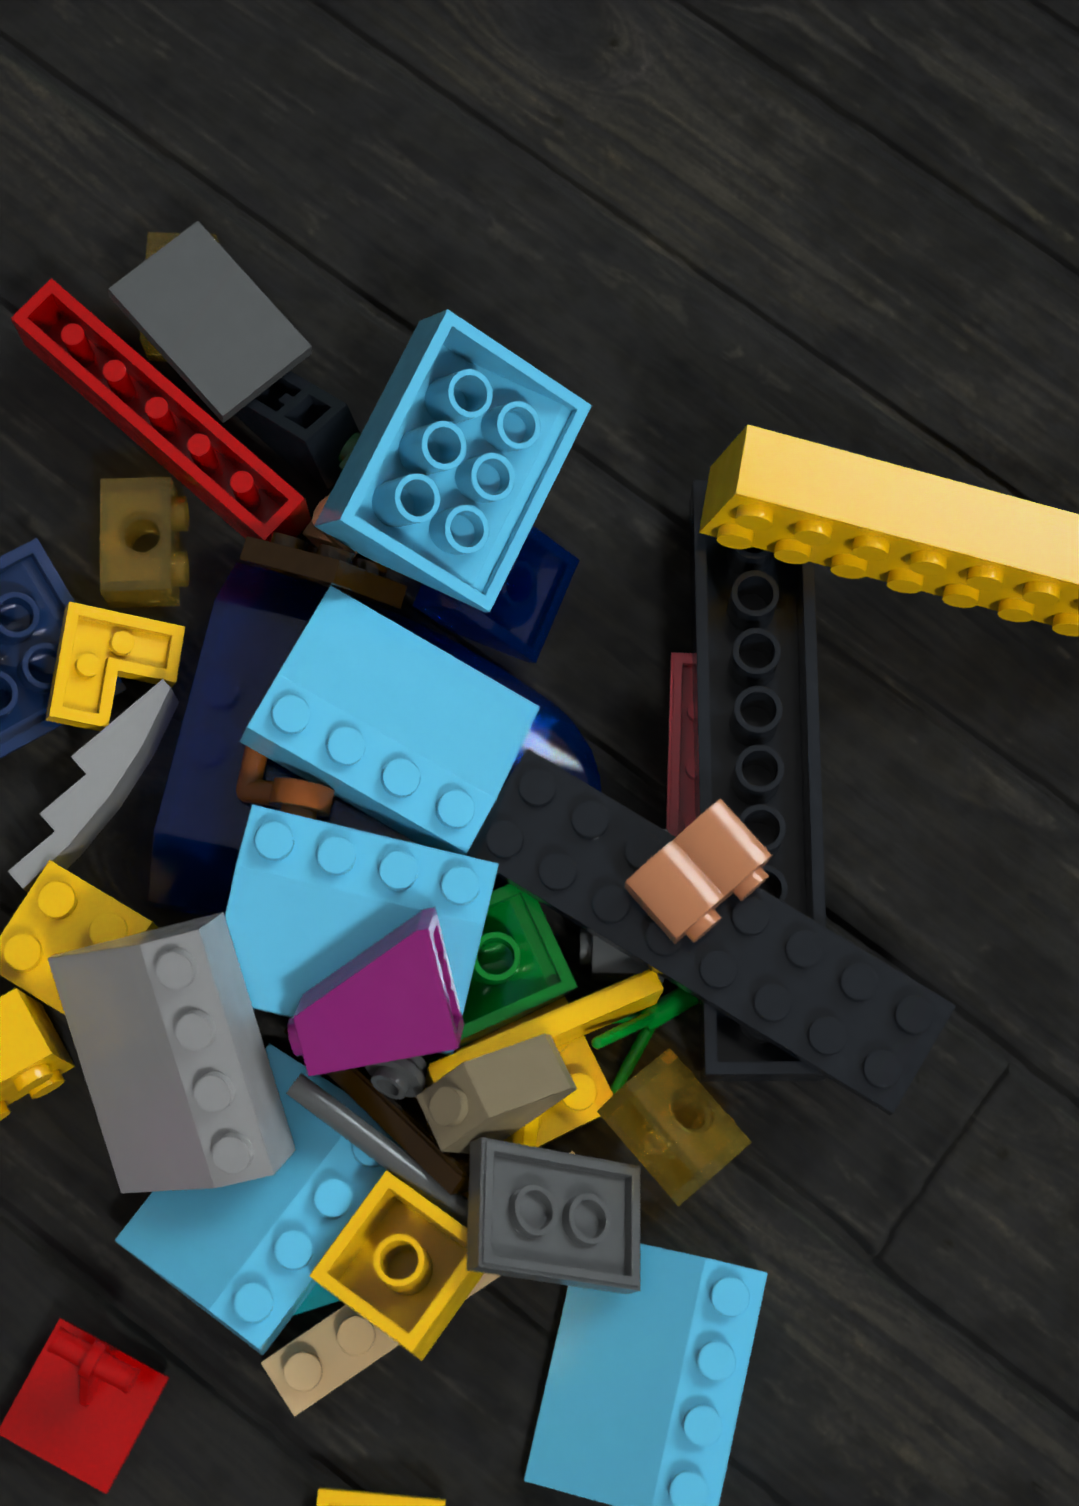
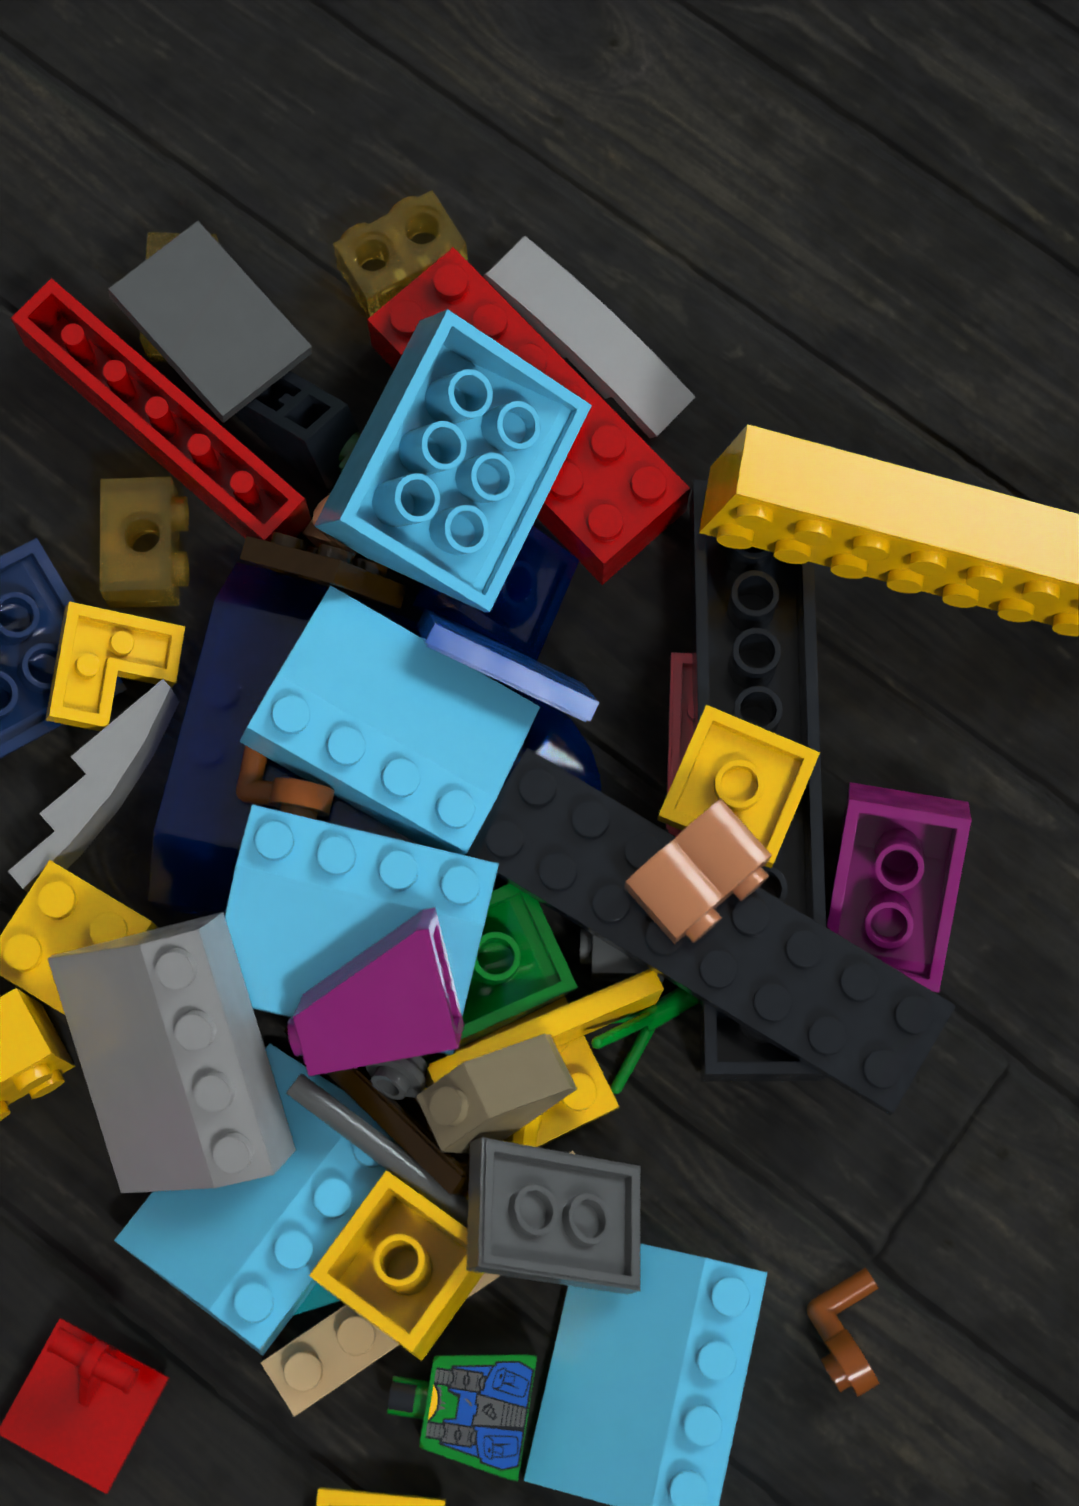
(390, 241): none -> clear yellow brick
(471, 1409): none -> torso
(506, 665): none -> tile
(589, 336): none -> light grey slope
(612, 485): none -> red brick
(673, 1126): clear yellow brick -> none
(748, 769): none -> yellow plate
(846, 1361): none -> dark orange plate
(899, 877): none -> magenta slope

